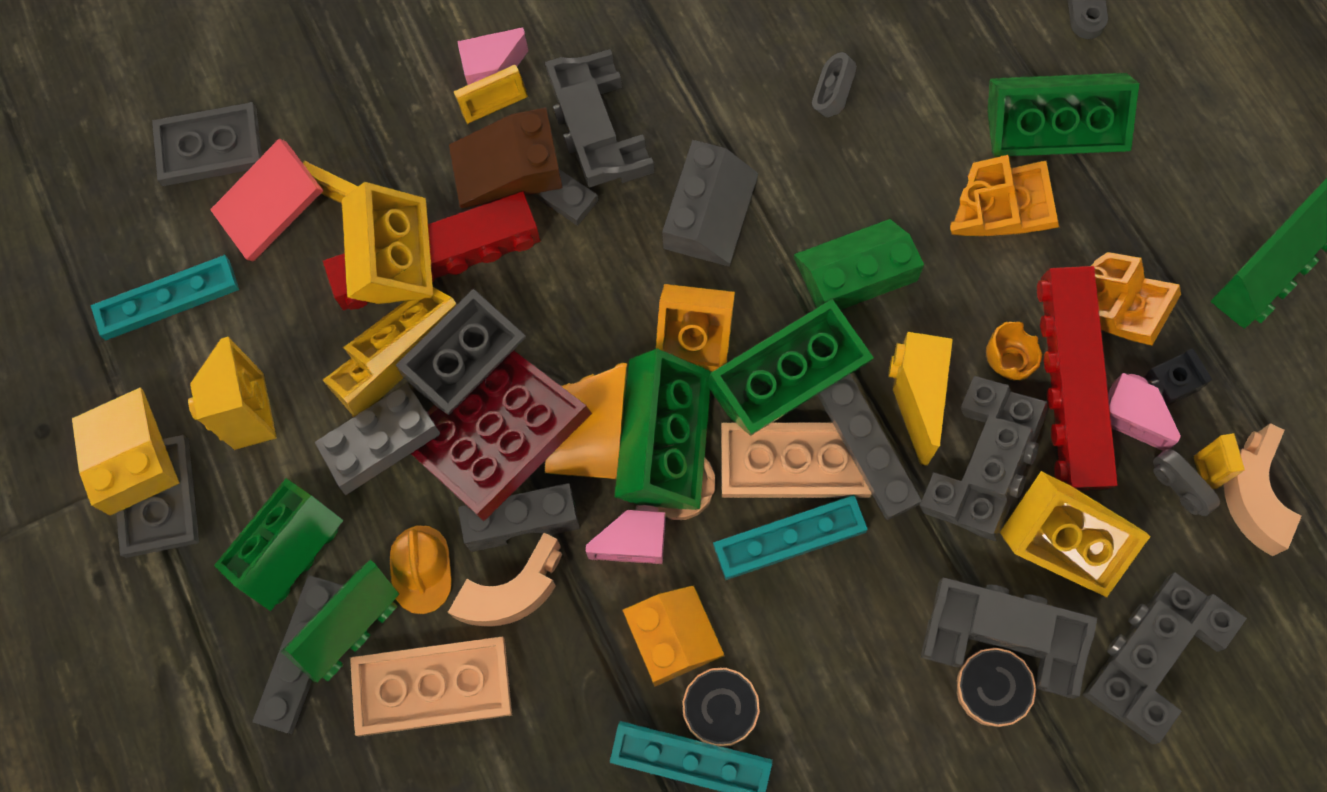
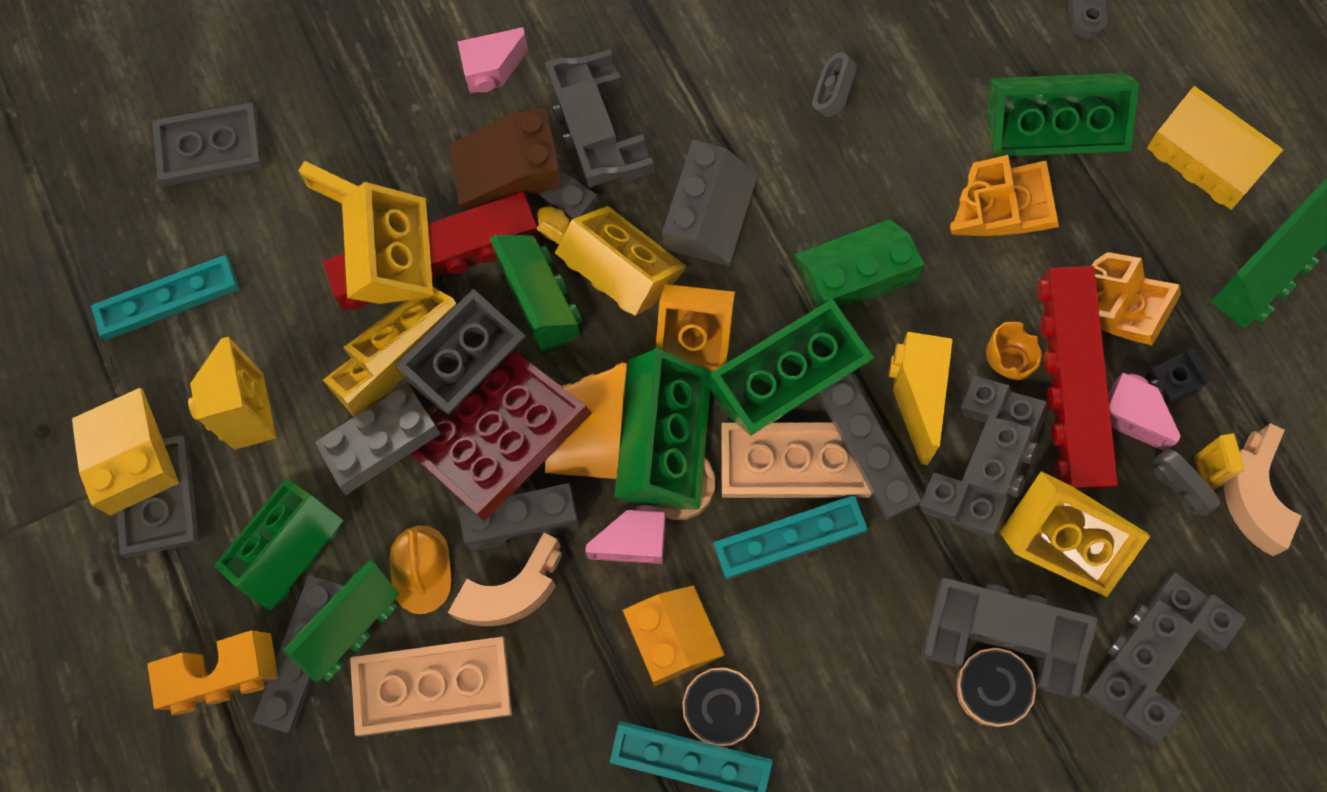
(242, 665): none -> light orange arch
(266, 200): coral tile -> none
(491, 94): yellow tile -> none
(537, 290): none -> green slope
(552, 223): none -> yellow animal
(618, 259): none -> yellow slope
(1213, 148): none -> yellow slope

